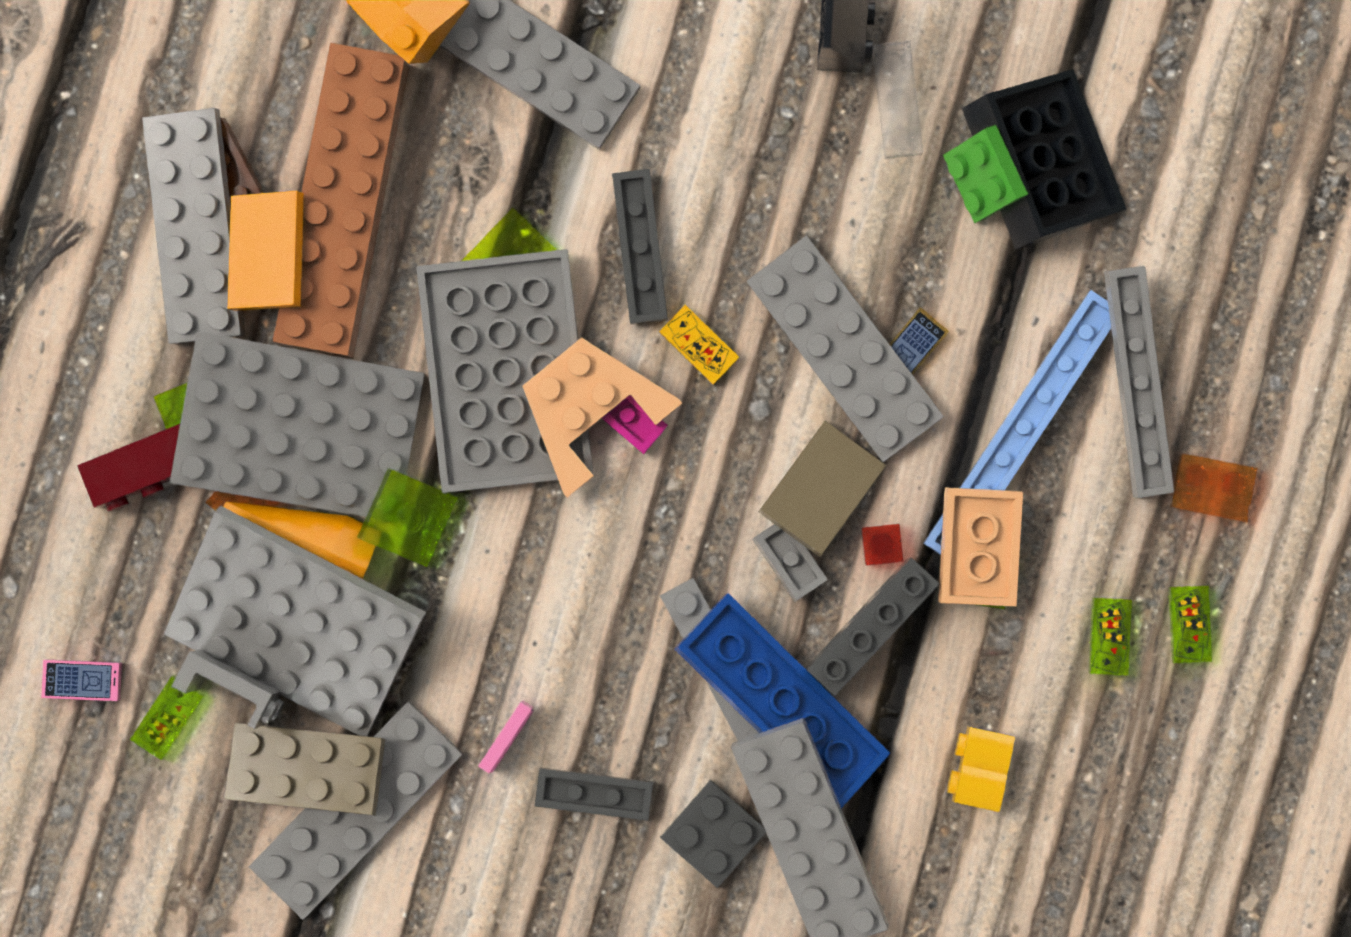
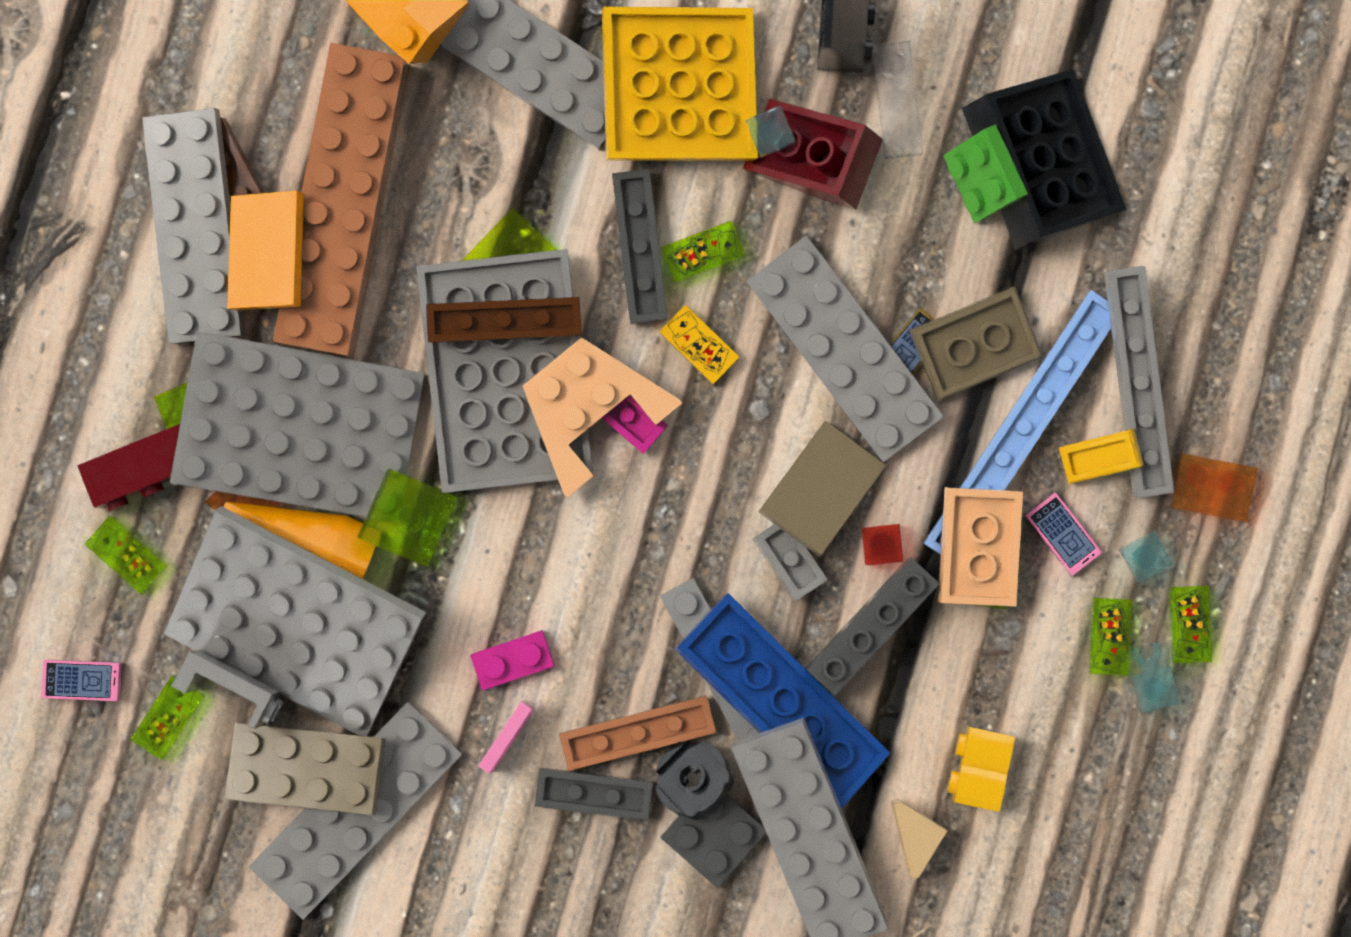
(126, 554): none -> clear neon green tile
(503, 319): none -> reddish brown plate
(512, 660): none -> dark pink plate
(637, 732): none -> nougat plate
(678, 83): none -> yellow plate
(702, 251): none -> clear neon green tile
(708, 793): none -> black plate
(770, 131): none -> clear light blue plate
(827, 159): none -> dark red slope
(917, 836): none -> tan slope
(975, 343): none -> dark tan tile
(1063, 534): none -> tile
(1101, 456): none -> yellow tile
(1145, 557): none -> clear light blue plate
(1154, 685): none -> clear light blue plate

